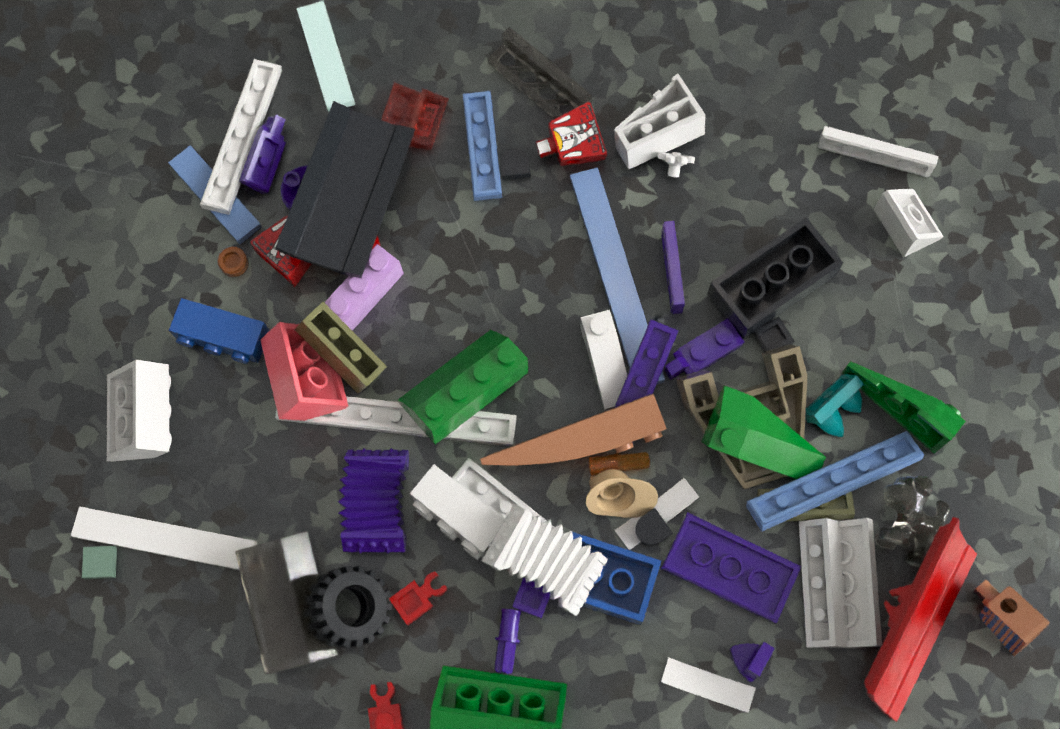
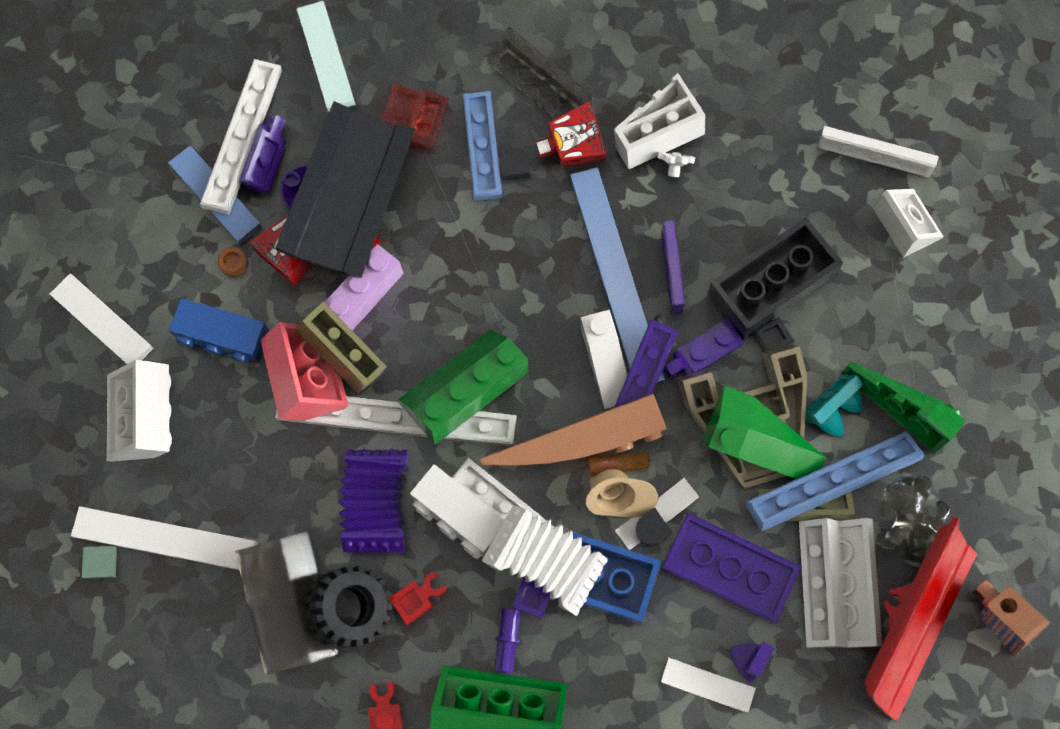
(101, 320): none -> white tile

